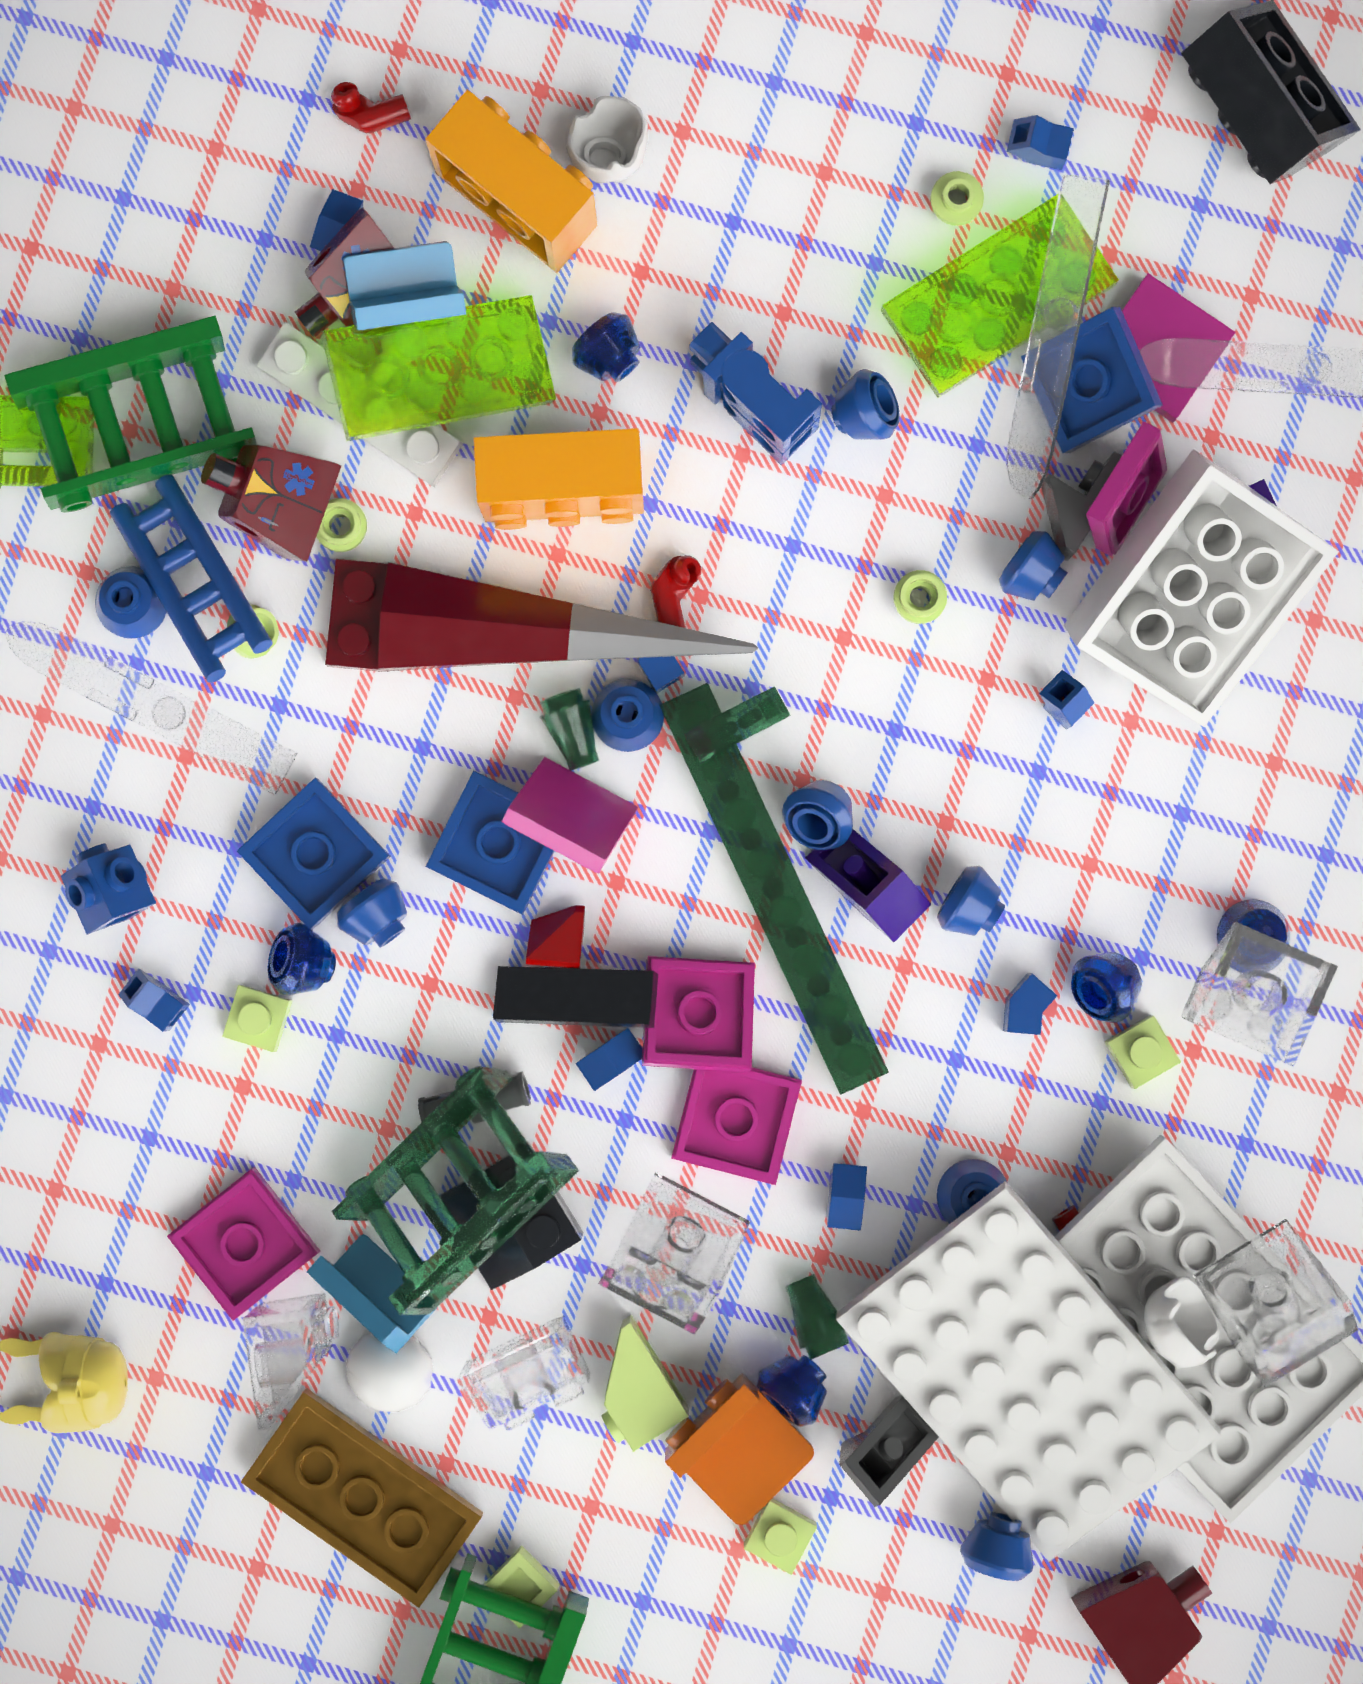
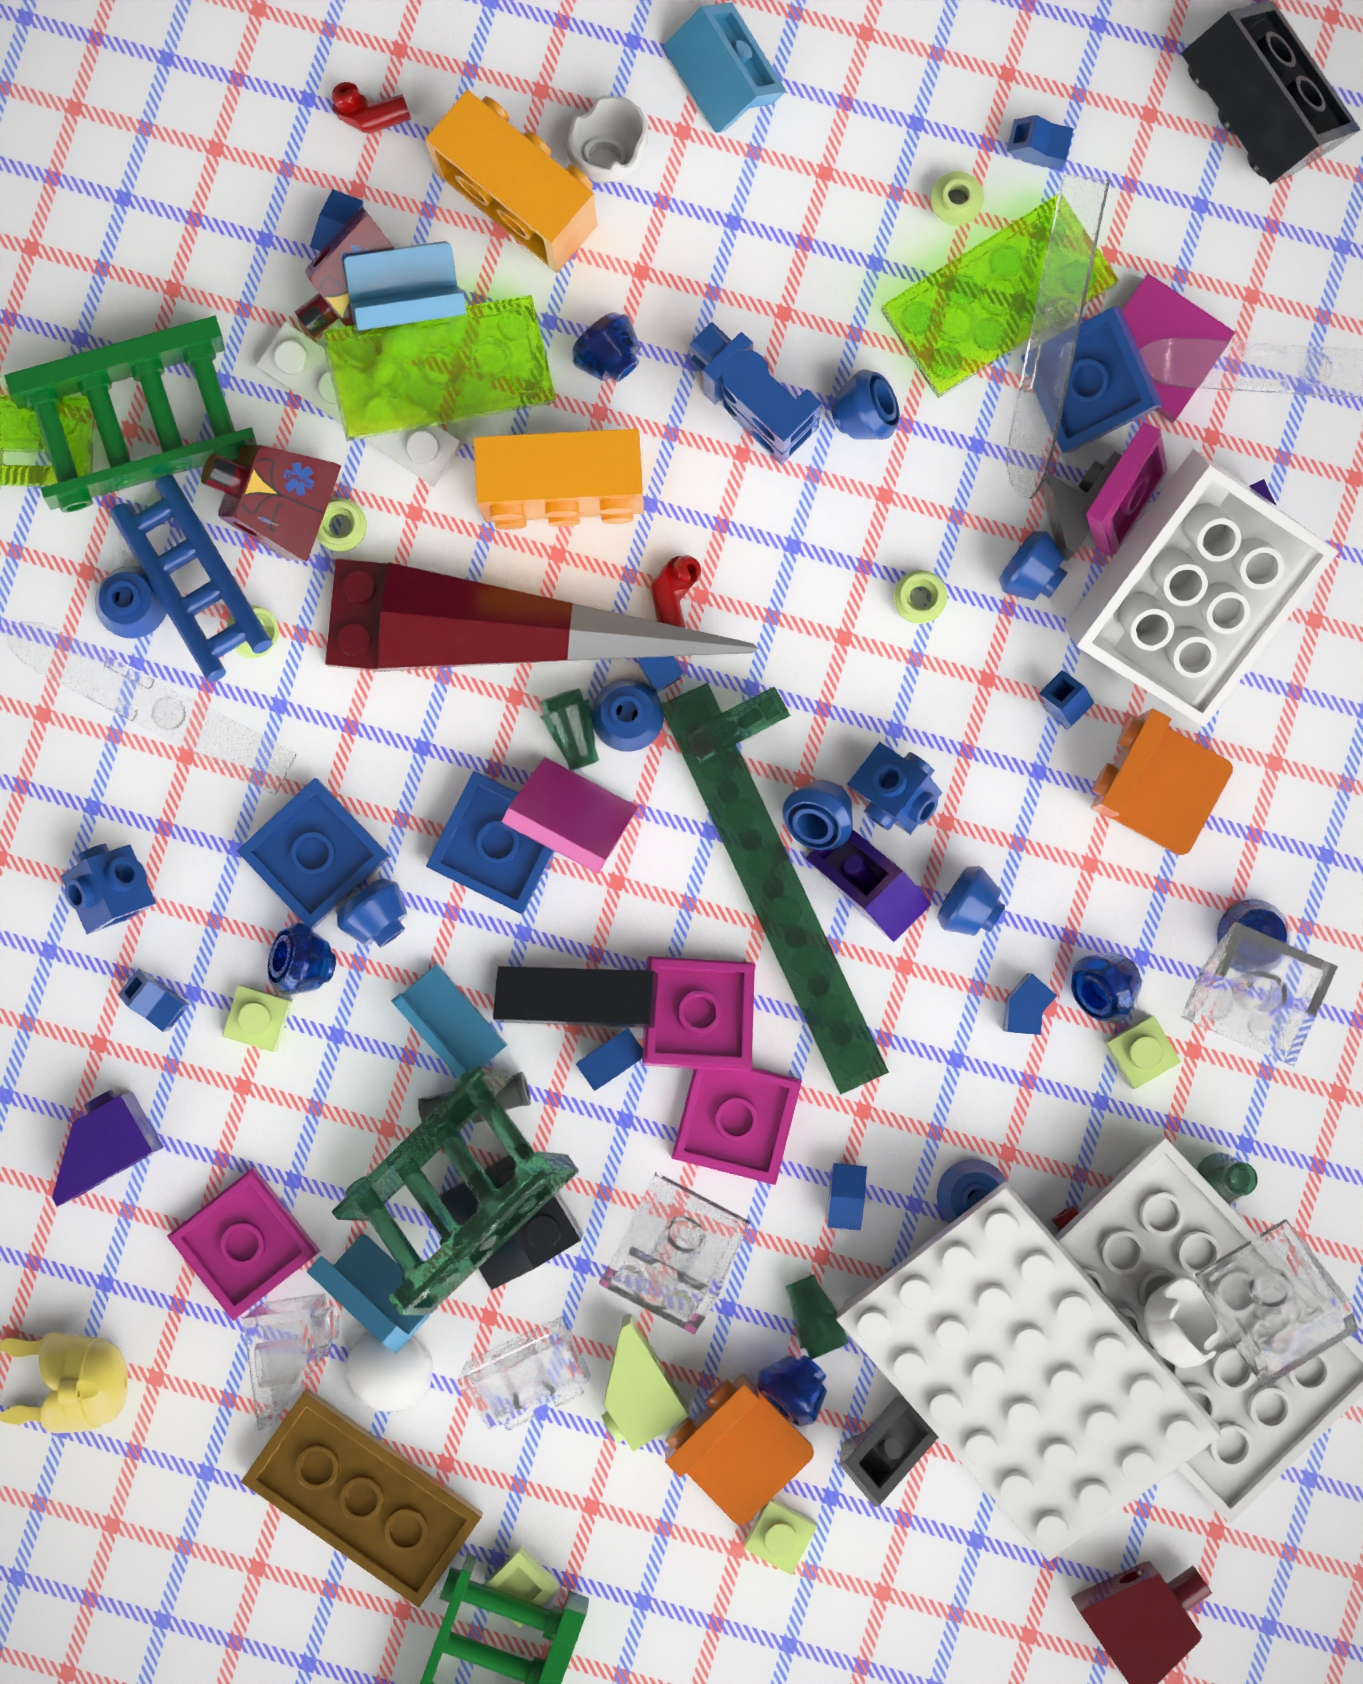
(104, 1144): none -> dark purple slope
(449, 1022): none -> dark azure panel
(557, 938): red slope -> none
(722, 65): none -> dark azure panel
(896, 789): none -> blue brick
(998, 1548): blue cone -> none
(1161, 783): none -> orange bracket
(1219, 1168): none -> clear green cone

